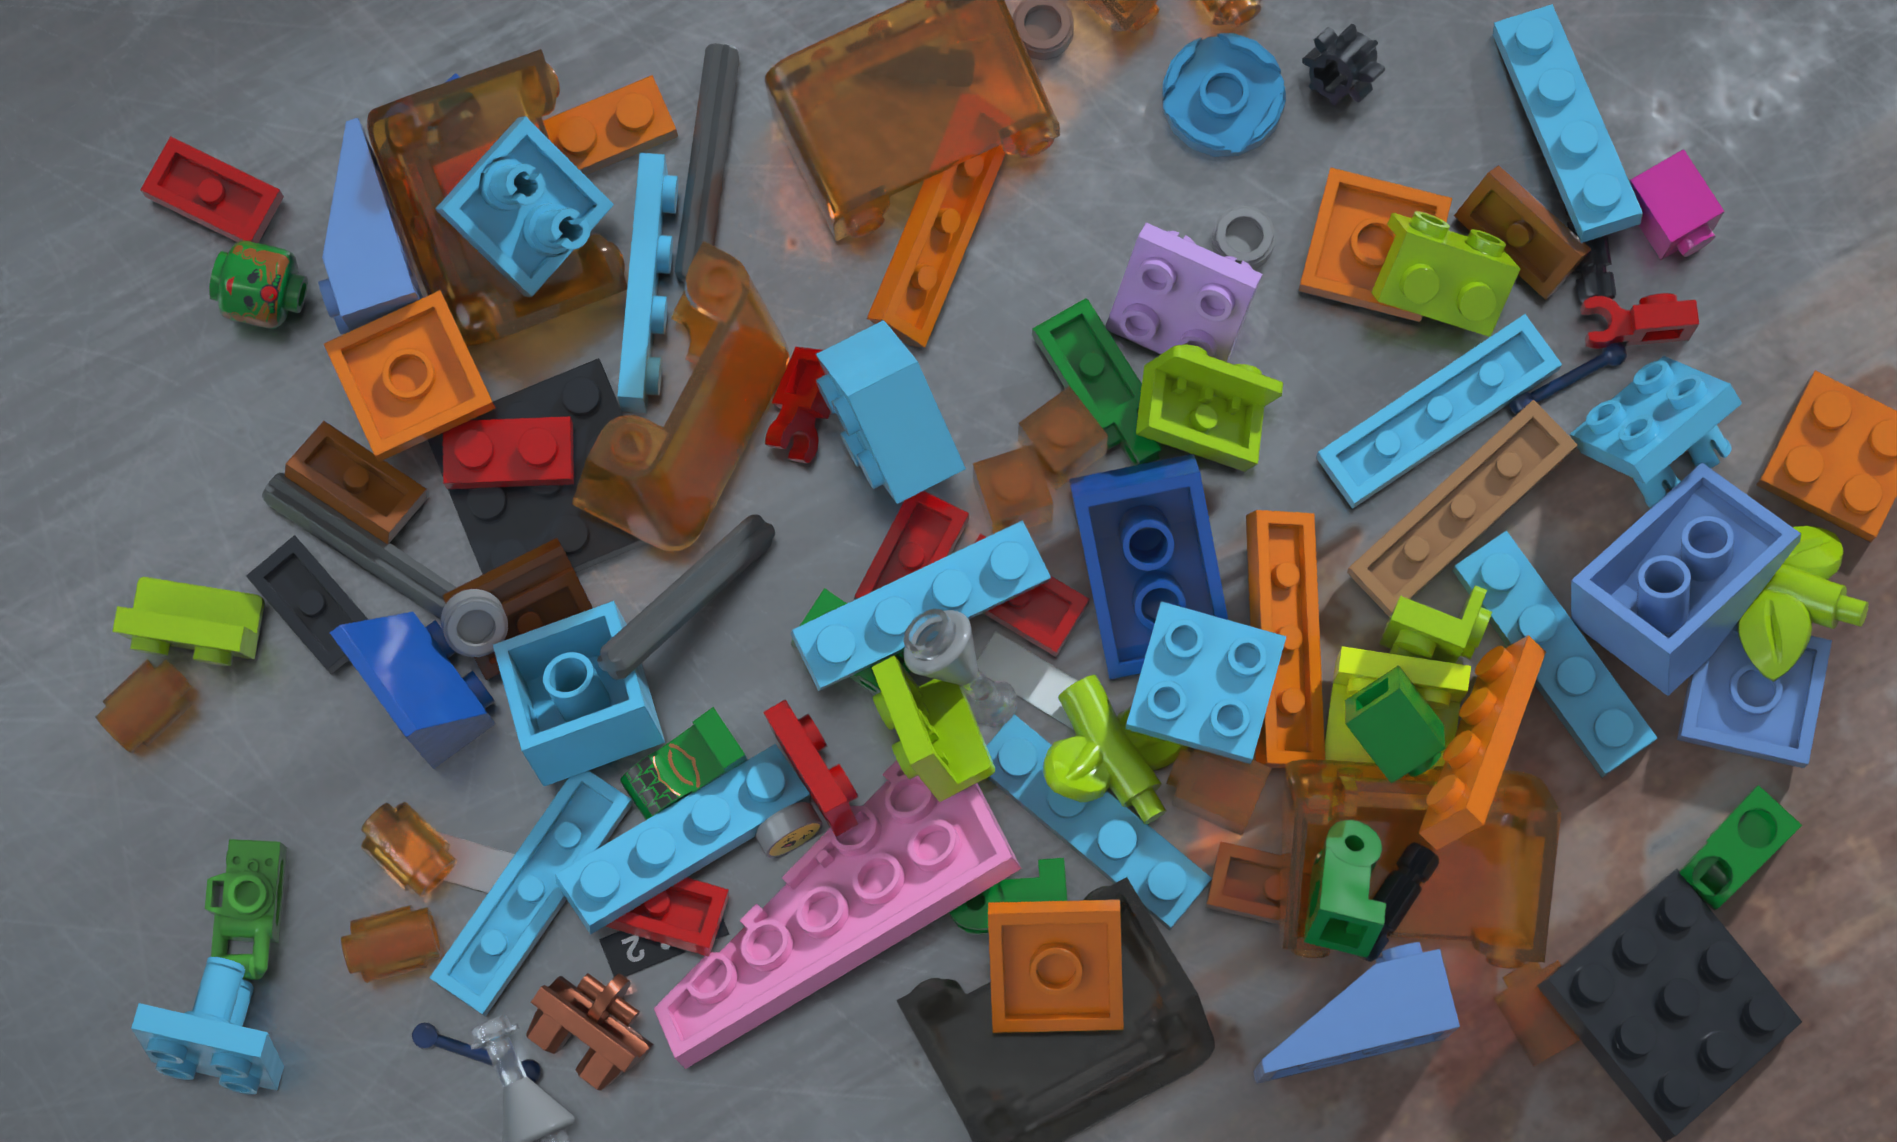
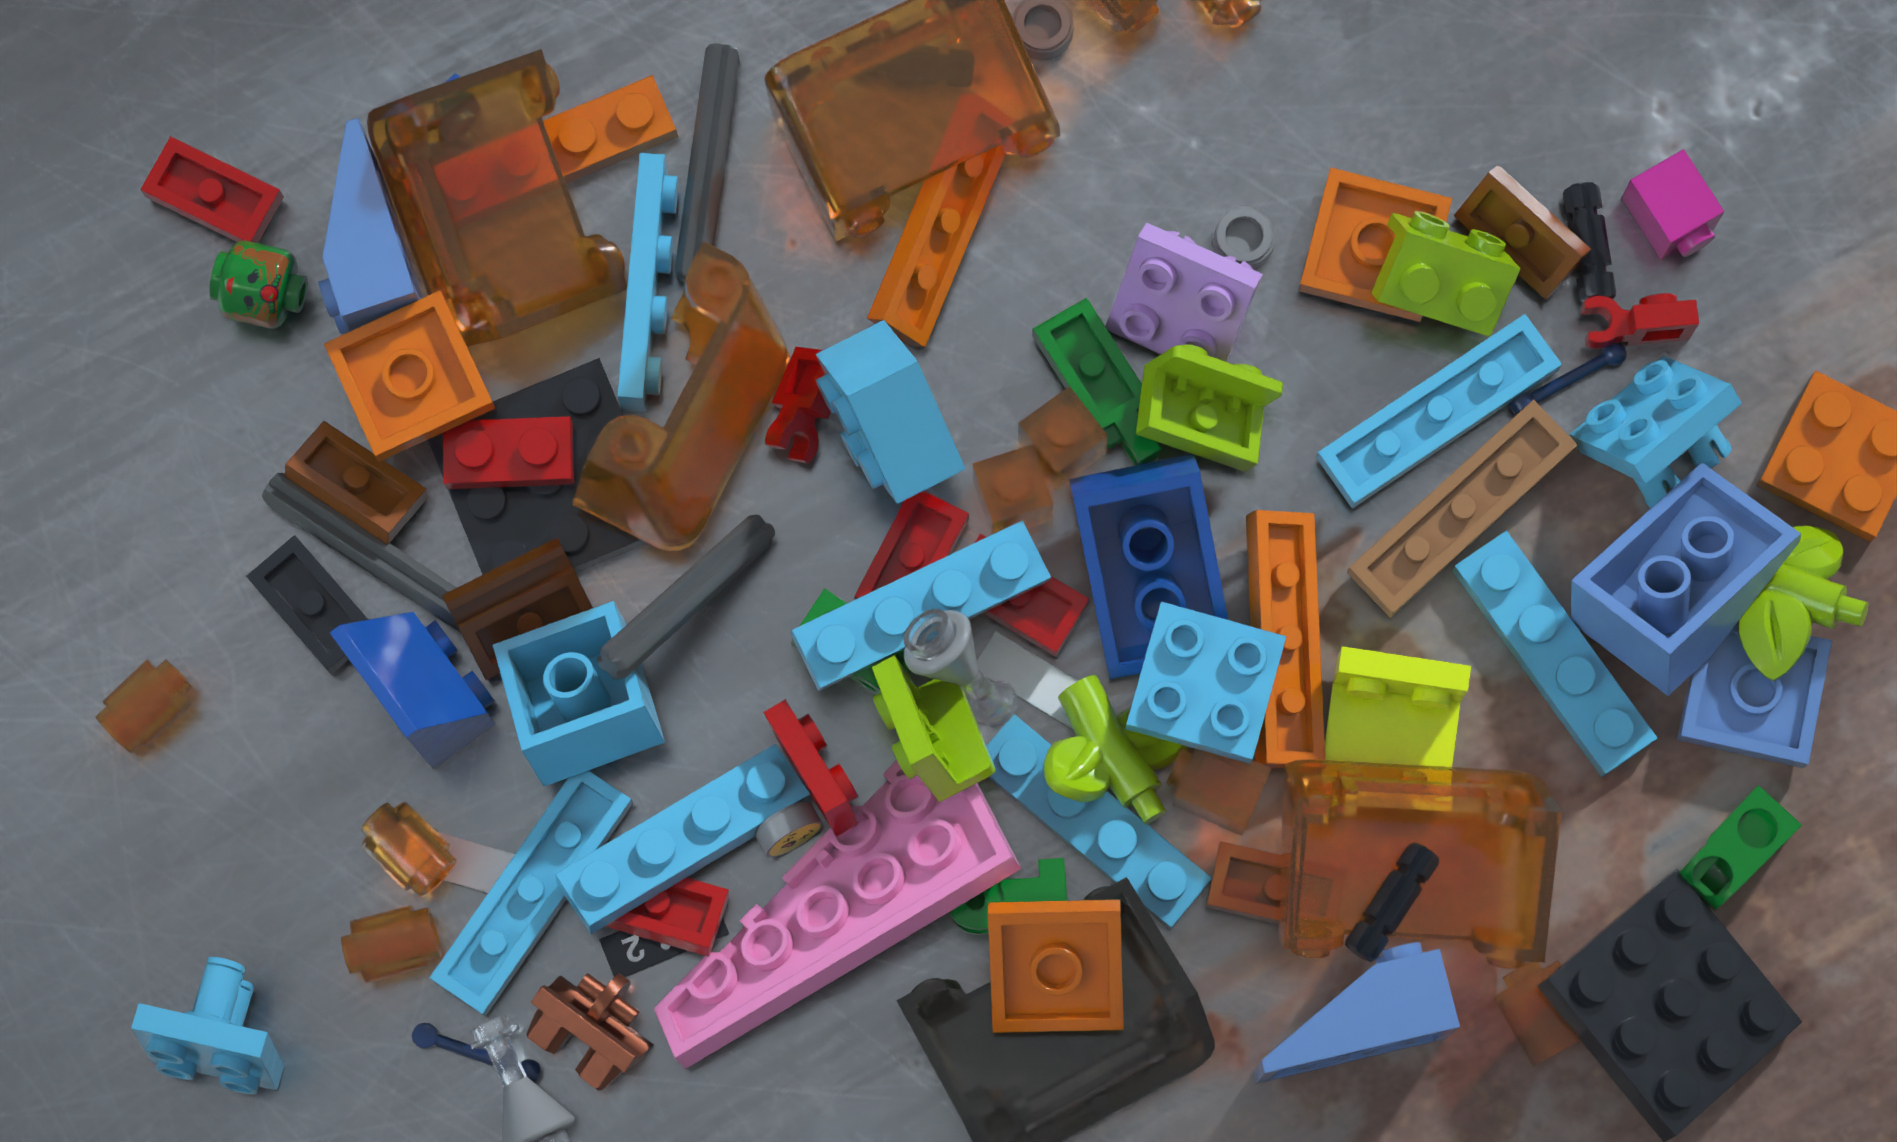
(191, 617): lime bracket -> none
(249, 902): bright green piece -> none
(474, 622): light grey tile -> none
(525, 206): medium azure plate -> none
(683, 765): green leg -> none
(1223, 95): dark azure tile -> none
(1339, 901): green leg -> none
(1343, 64): black gear -> none
(1396, 726): green brick -> none
(1434, 635): lime bracket -> none
(1482, 742): orange plate -> none
(1567, 123): medium azure plate -> none

